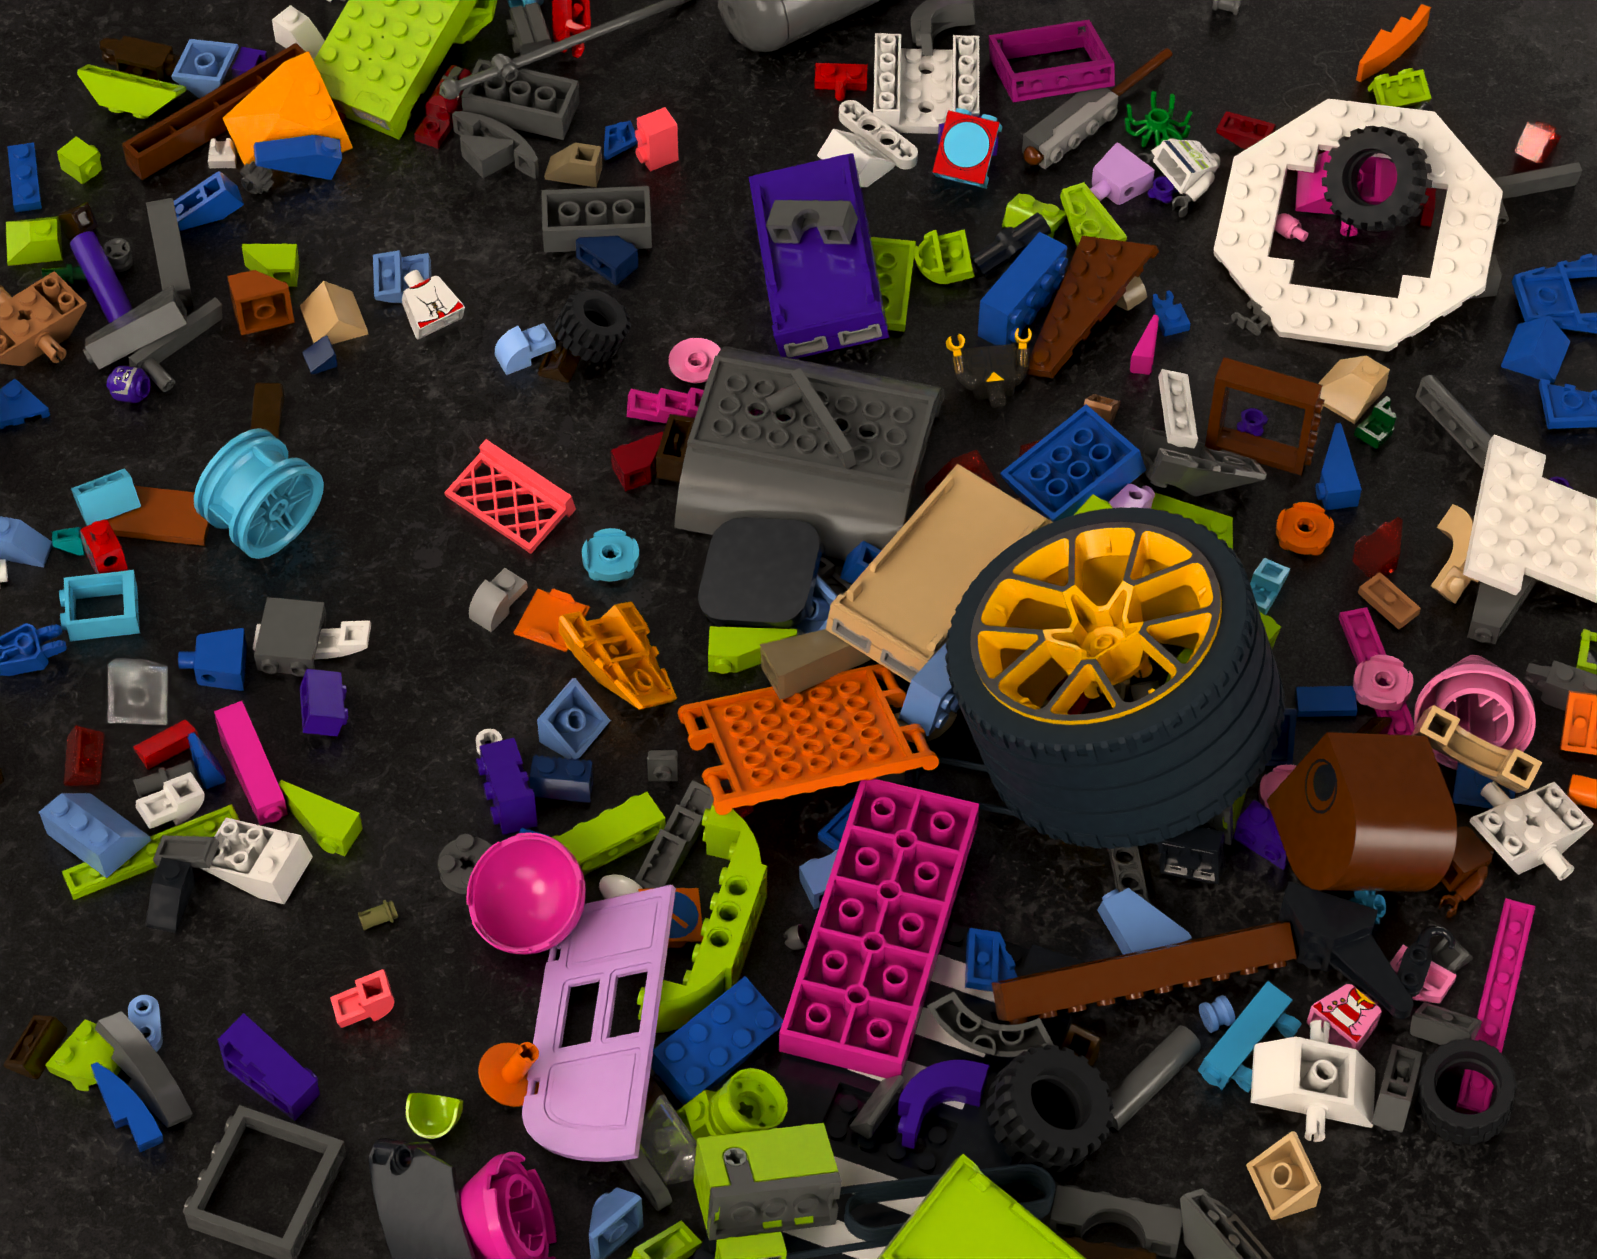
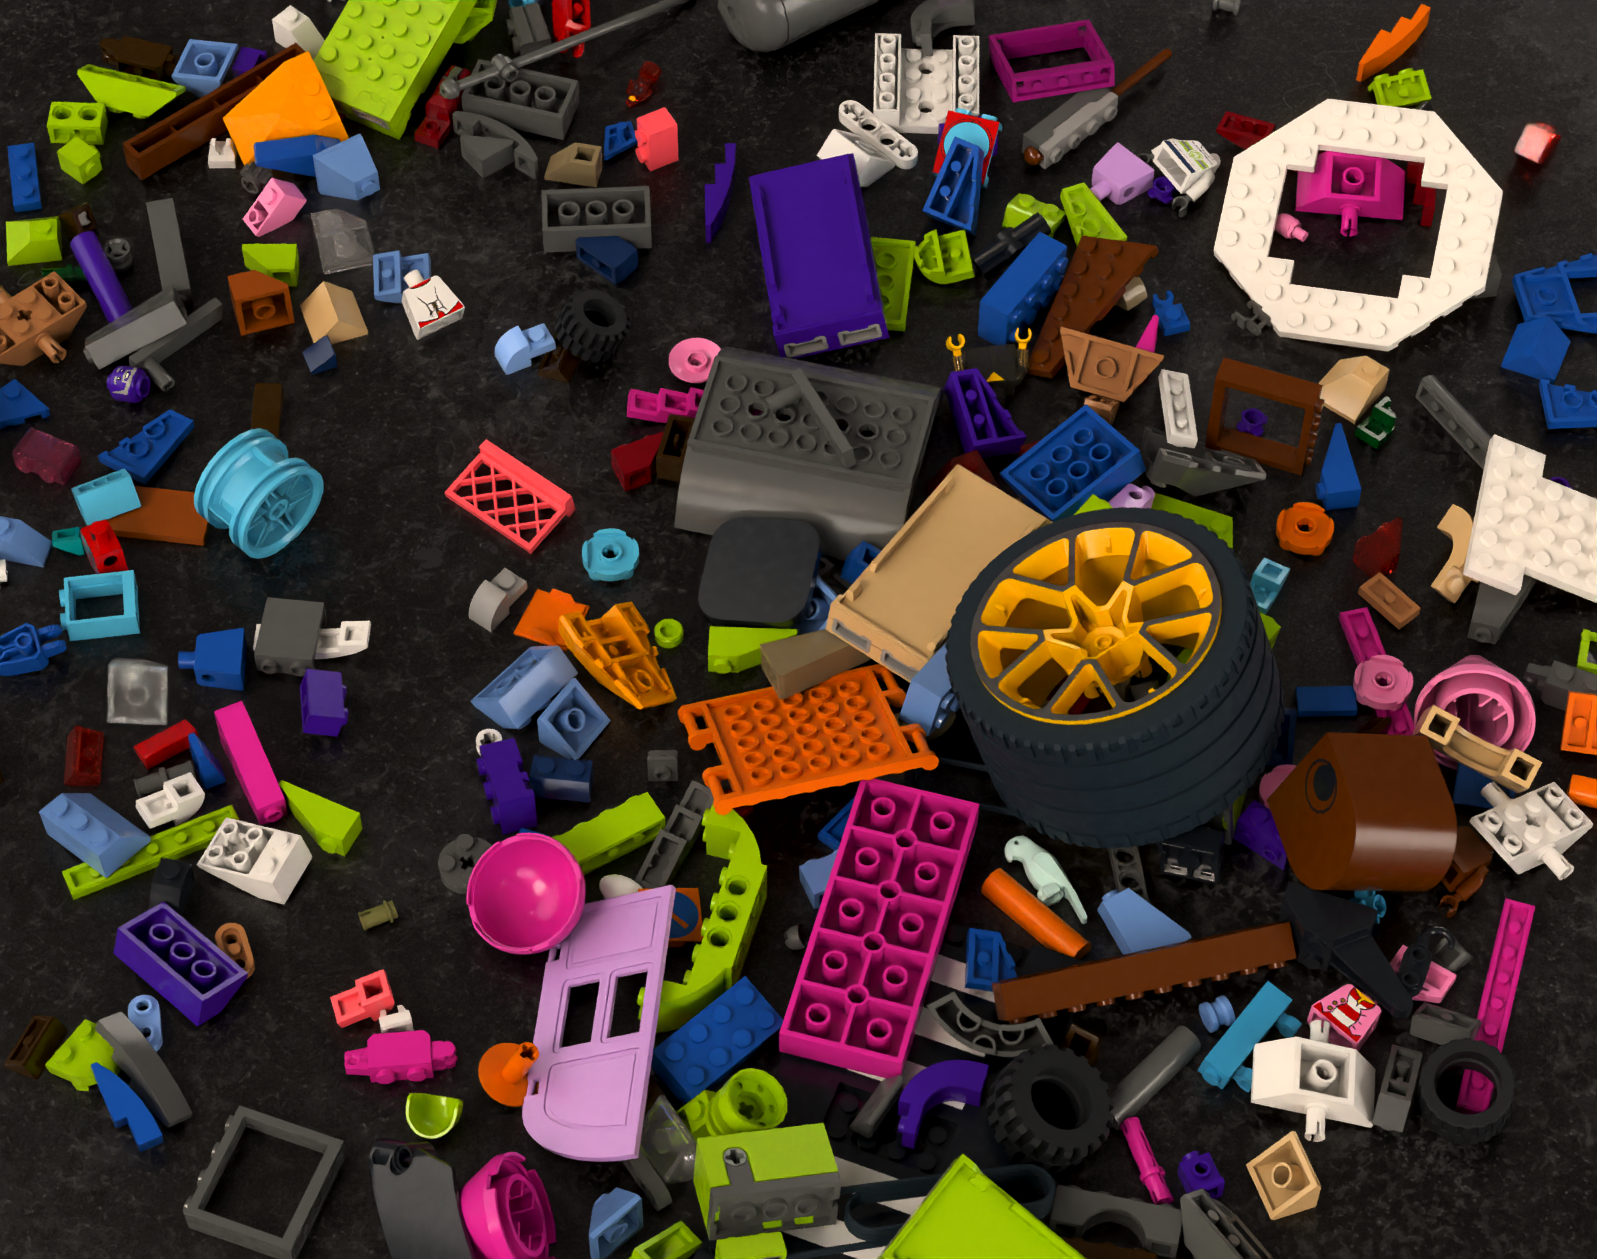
(46, 456): none -> clear pink brick
(77, 119): none -> lime brick
(150, 448): none -> blue wing
(179, 962): none -> dark purple slope
(188, 849): dark grey tile -> none
(208, 202): blue slope -> none
(240, 951): none -> medium nougat plate
(267, 1068): dark purple wedge -> none
(274, 207): none -> bright pink slope
(341, 240): none -> clear slope
(346, 170): none -> medium blue slope
(396, 1022): none -> white tile
(400, 1057): none -> dark pink hinge
(525, 686): none -> medium blue slope
(639, 89): none -> clear red piece
(668, 633): none -> lime tile
(719, 194): none -> dark purple slope
(793, 217): dark grey arch -> none
(841, 78): red plate -> none
(958, 187): none -> blue wedge
(980, 417): none -> dark purple wedge
(1033, 915): none -> orange brick
(1044, 873): none -> light aqua animal
(1105, 365): none -> medium nougat wing
(1151, 1173): none -> dark pink pin
(1158, 122): green animal -> none
(1191, 1178): none -> dark purple brick
(1343, 174): black tyre -> none
(1536, 182): dark grey piece -> none

